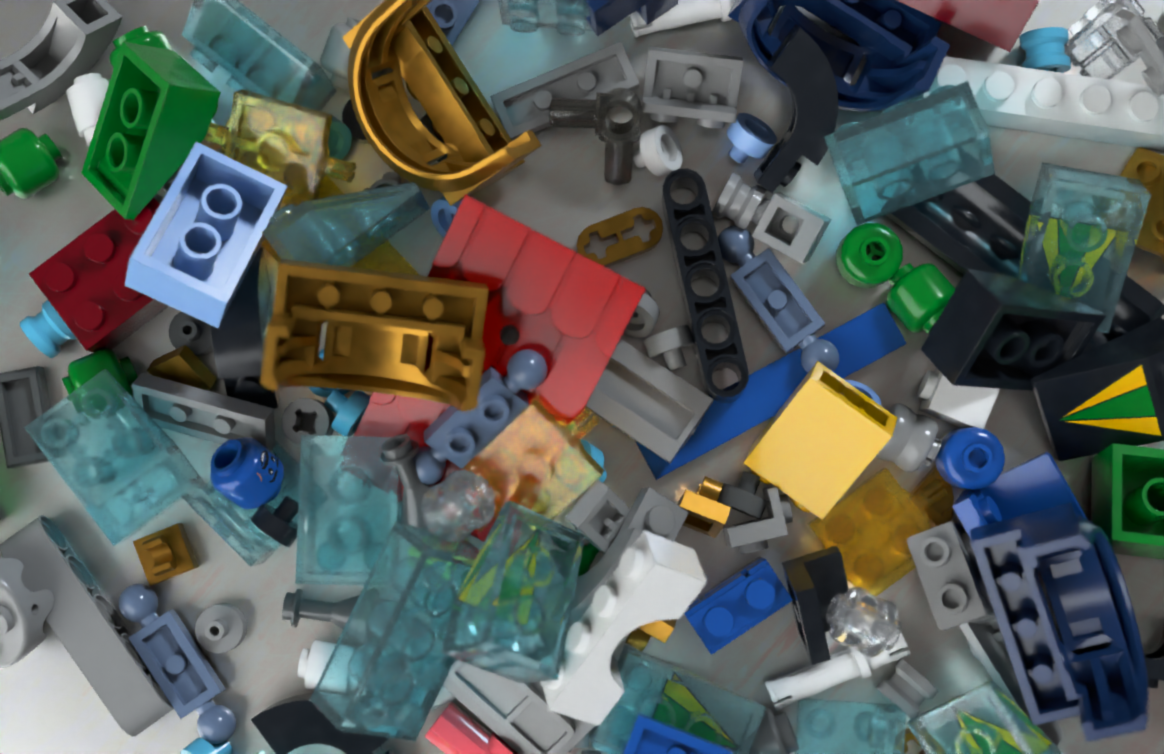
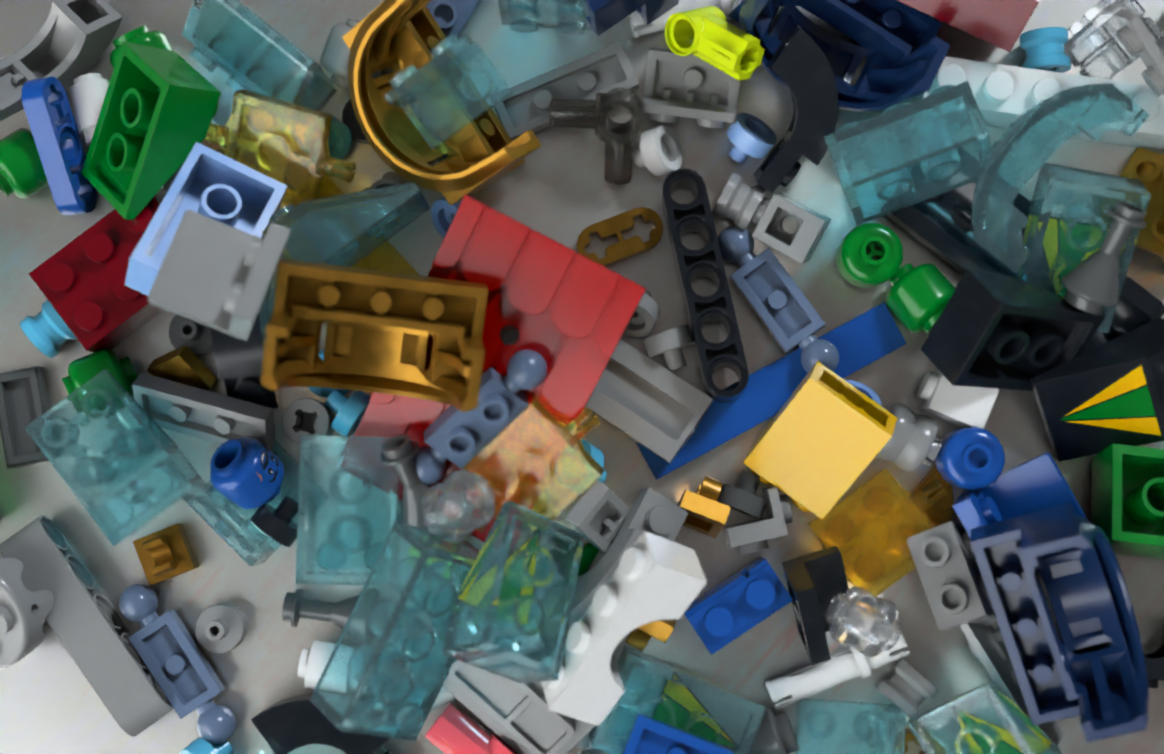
(58, 145): none -> blue beam
(218, 273): none -> light grey bracket
(448, 89): none -> clear light blue bracket
(714, 40): none -> neon yellow piece
(1027, 147): none -> clear light blue windscreen
(1096, 279): none -> dark grey piece

